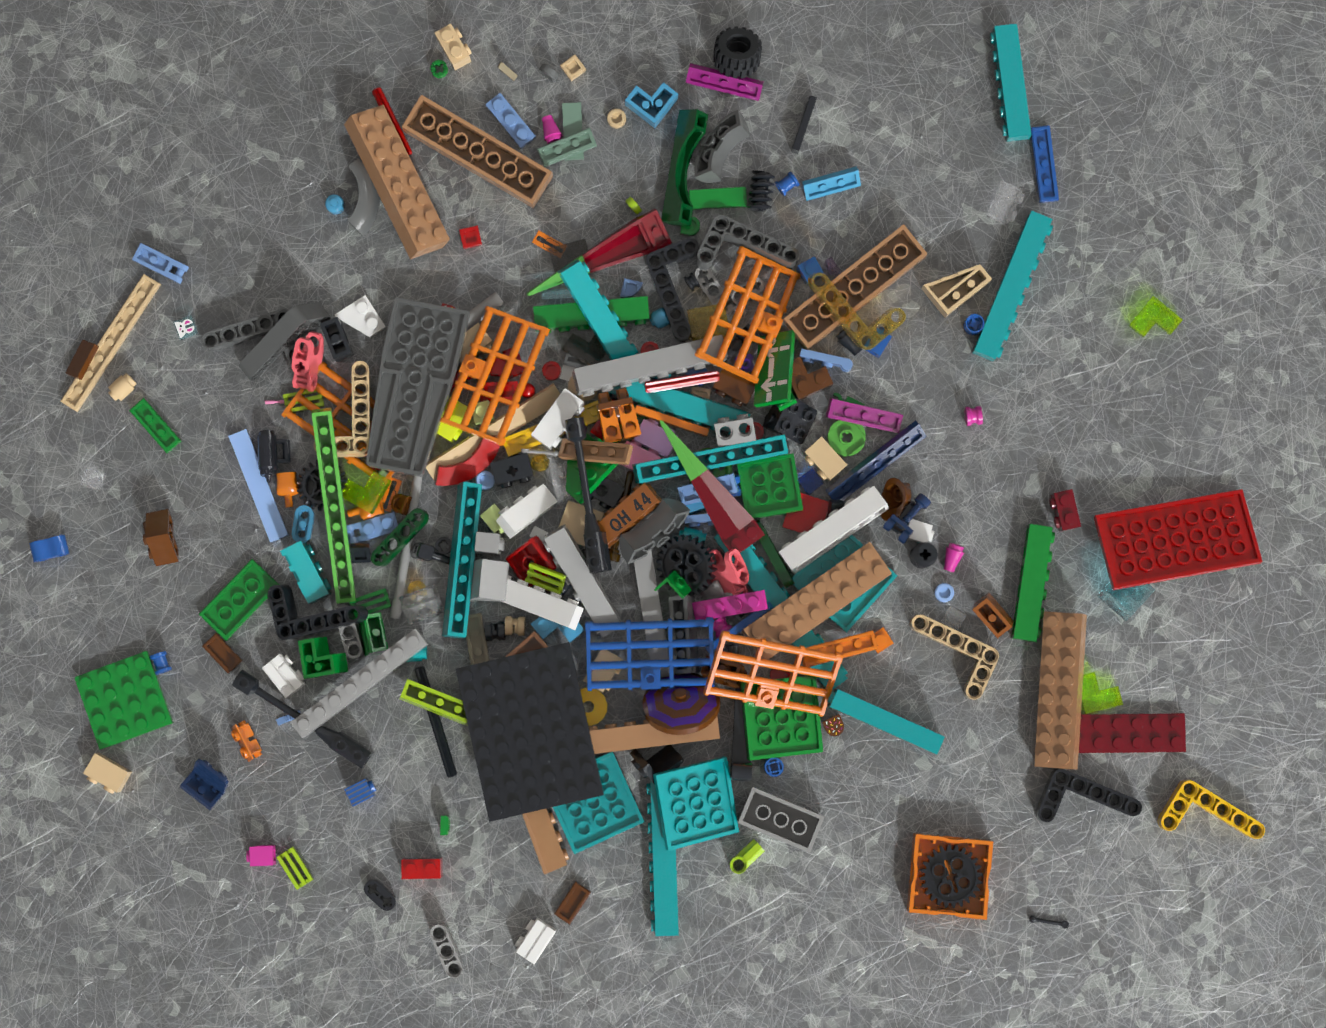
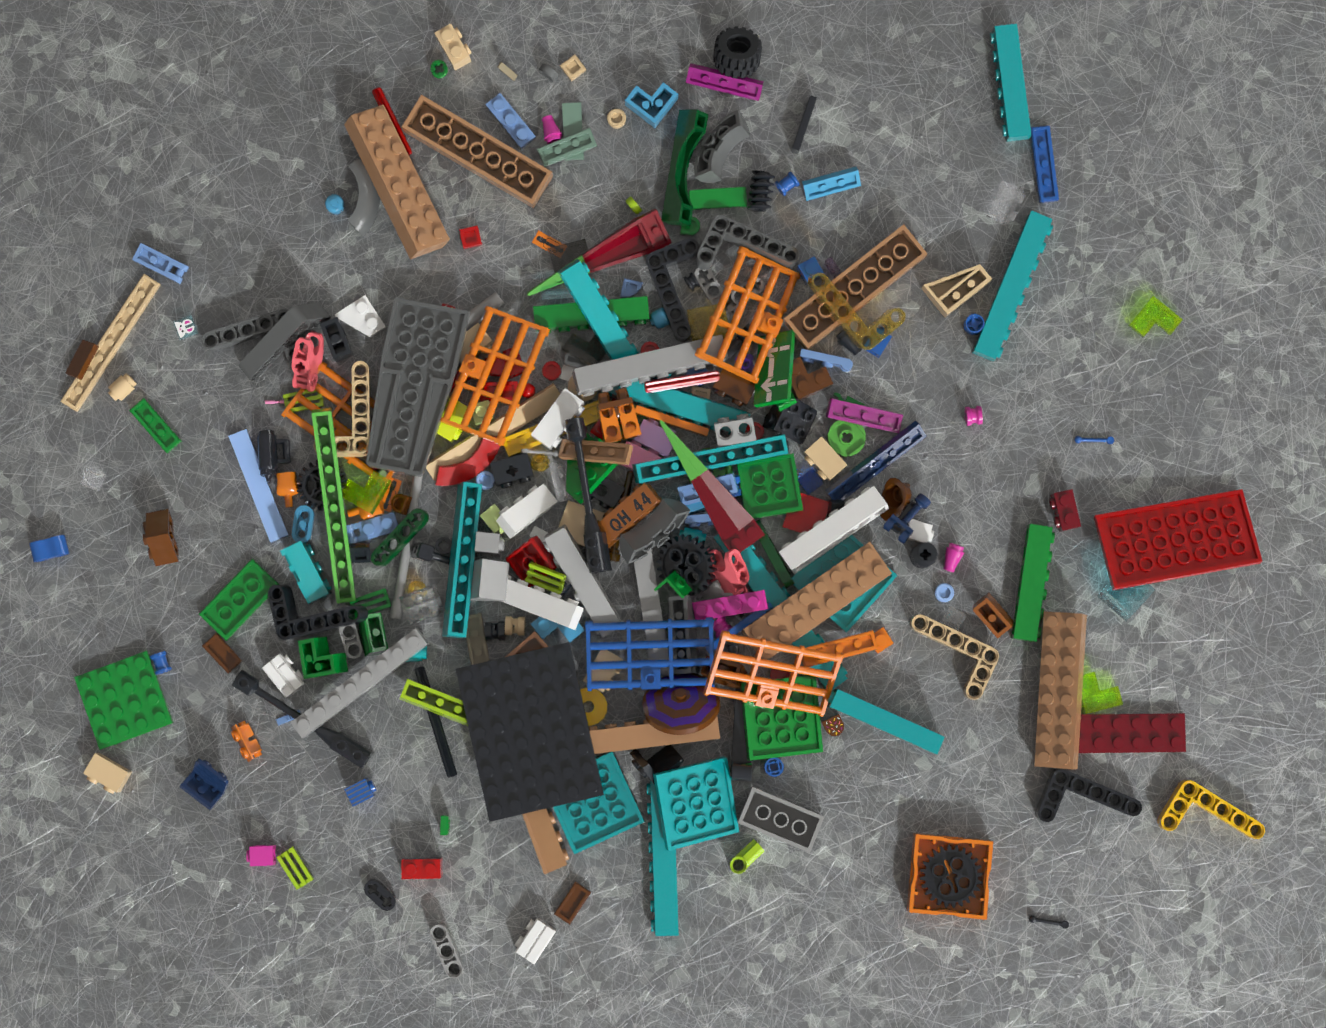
(1110, 440): none -> blue hinge

